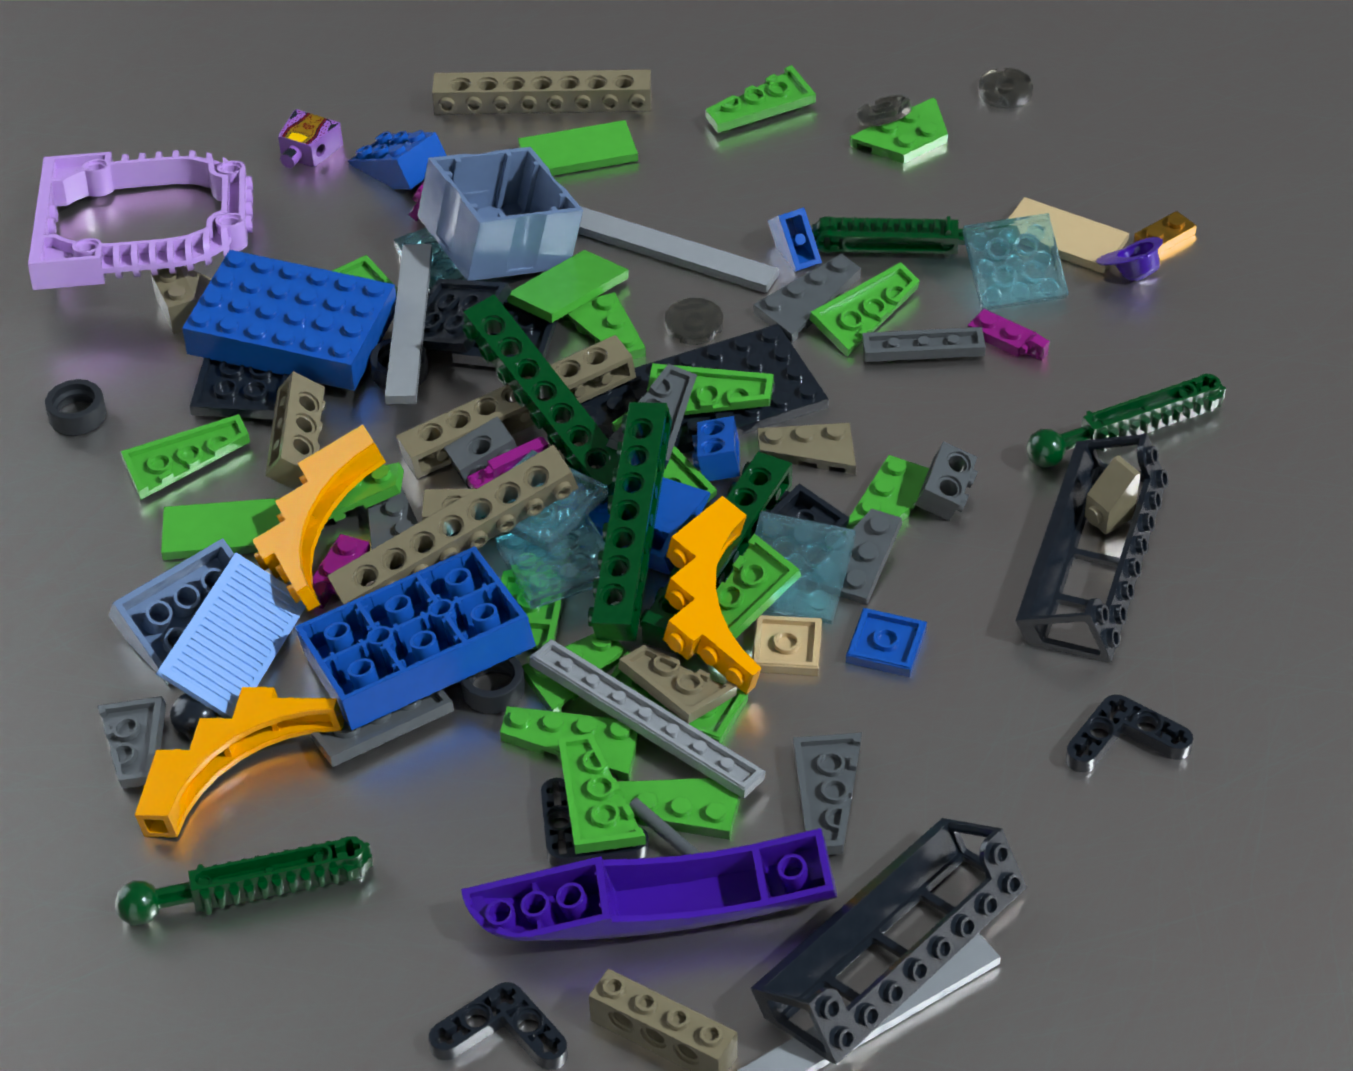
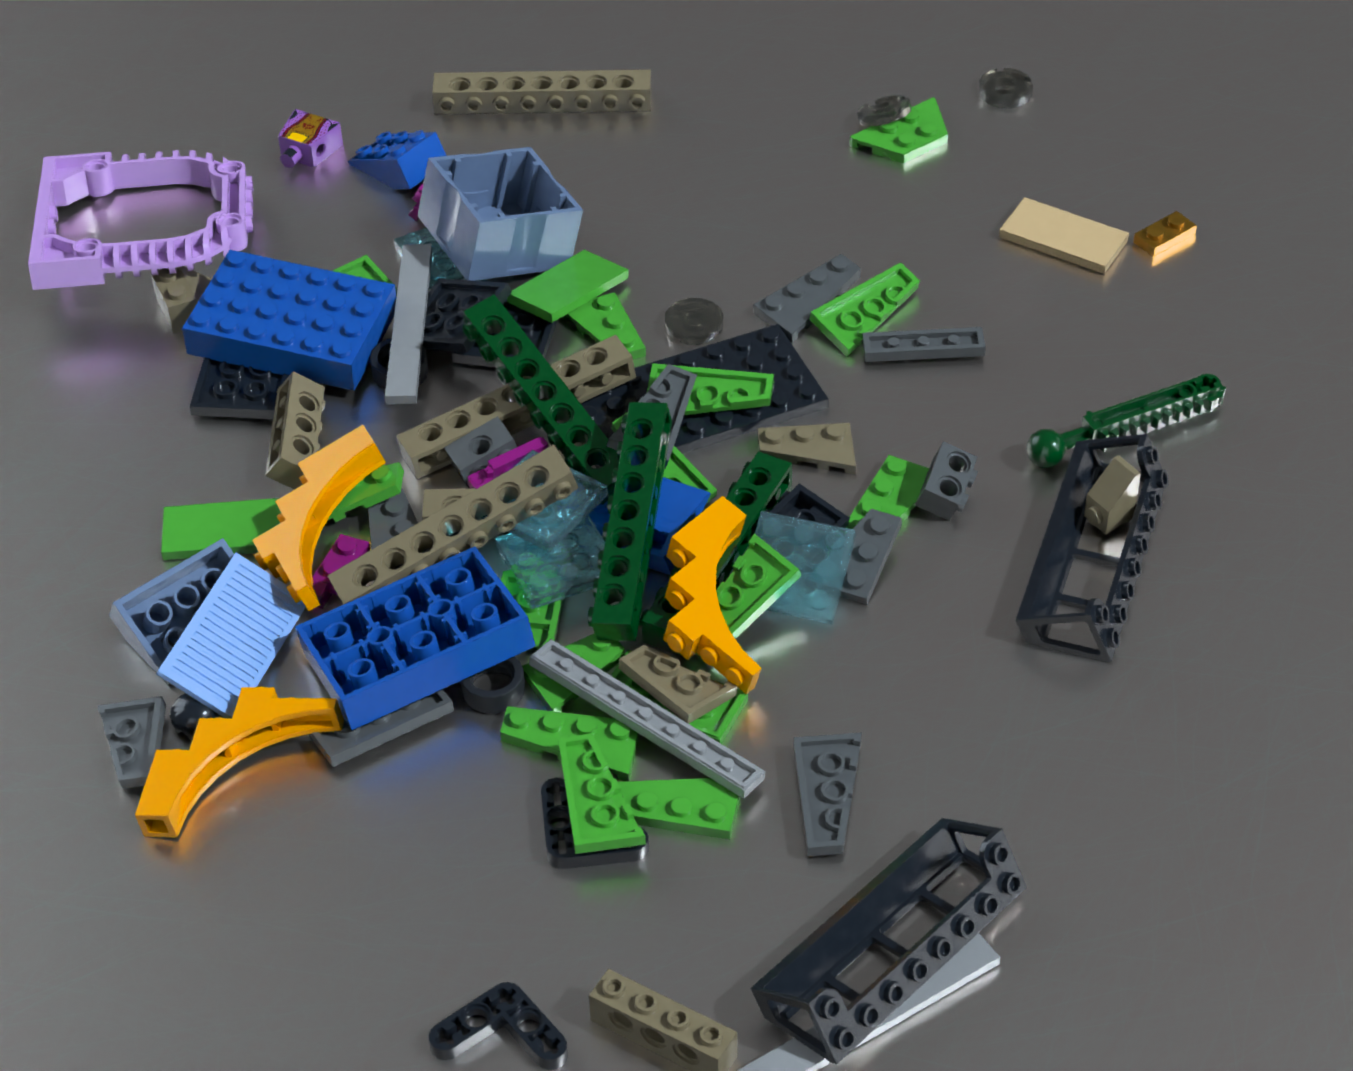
(78, 422): black tyre -> none
(176, 456): bright green wing -> none
(249, 879): dark green gear -> none
(584, 147): bright green tile -> none
(657, 893): dark purple slope -> none
(662, 828): dark grey bar -> none
(677, 250): light grey tile -> none
(717, 449): blue brick -> none
(770, 99): bright green wing -> none
(787, 645): tan tile -> none
(795, 239): blue slope -> none
(886, 642): blue tile -> none
(888, 235): dark green gear -> none
(1010, 336): magenta hinge -> none
(1015, 261): clear light blue plate -> none
(1126, 723): black beam -> none
(1135, 260): dark purple piece -> none

